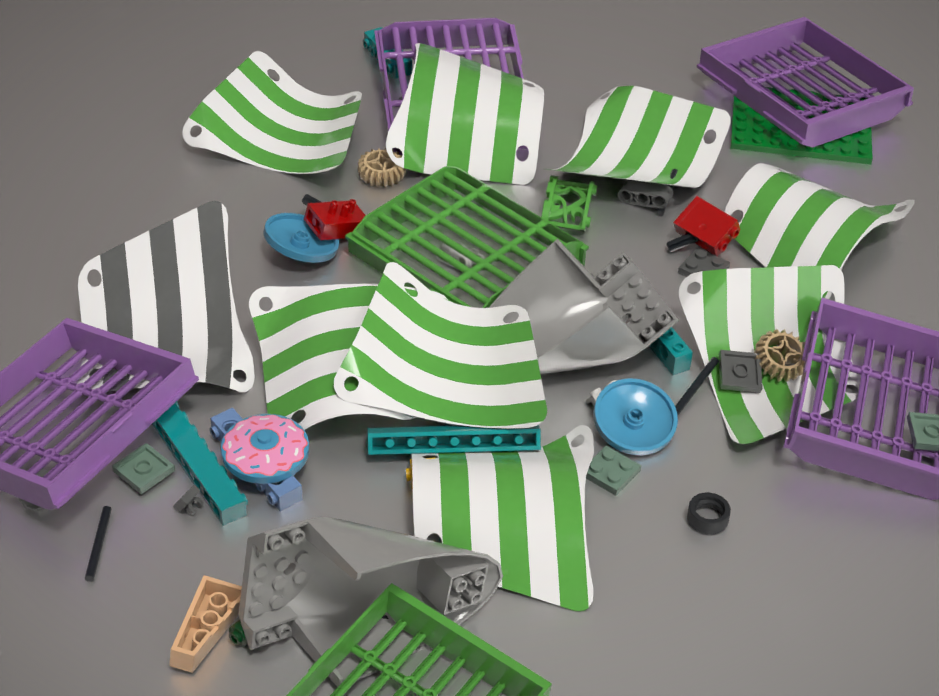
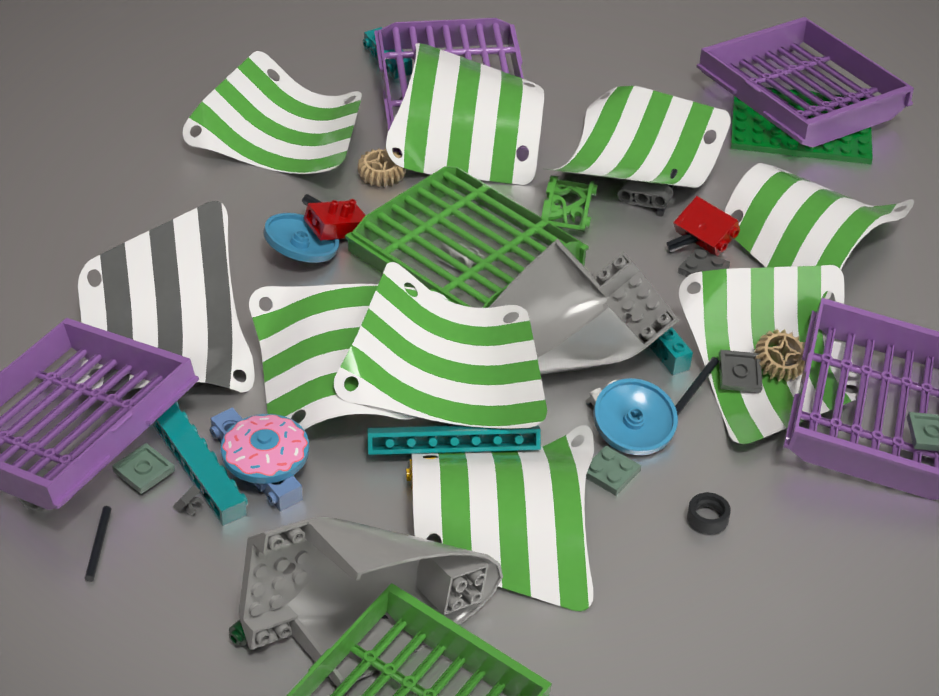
(206, 621): light nougat wedge -> none

